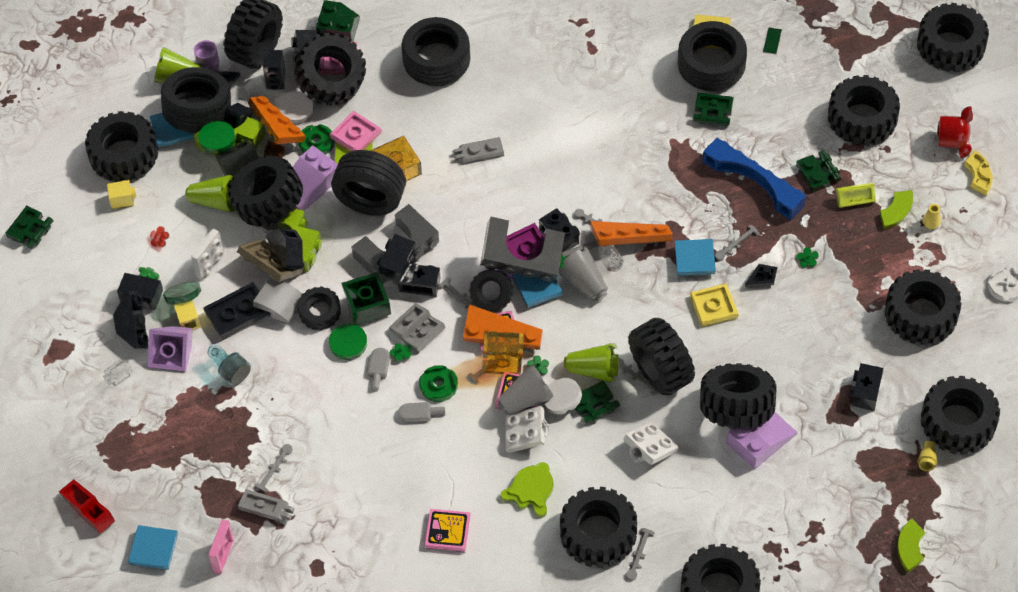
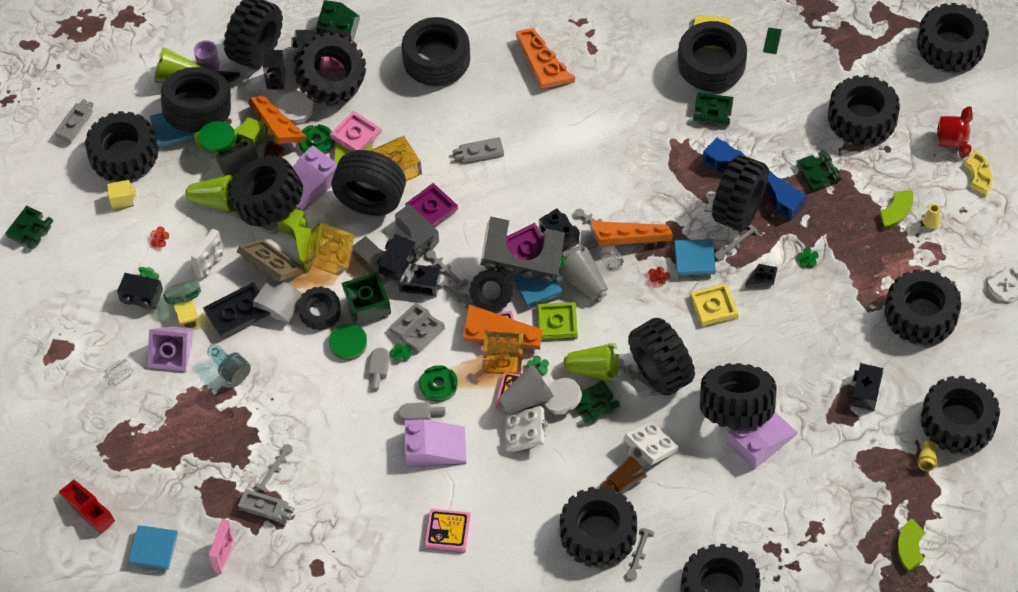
(74, 121): none -> light grey hinge
(130, 320): black slope -> none
(237, 114): black brick -> none
(287, 247): black slope -> none
(329, 249): none -> clear yellow brick
(431, 255): none -> light grey piece
(433, 204): none -> magenta plate
(434, 443): none -> lavender slope
(531, 487): lime tile -> none
(542, 61): none -> orange wing
(558, 320): none -> lime tile
(624, 476): none -> reddish brown plant
(658, 275): none -> clear red plant
(740, 192): none -> black tyre
(856, 195): neon yellow plate -> none

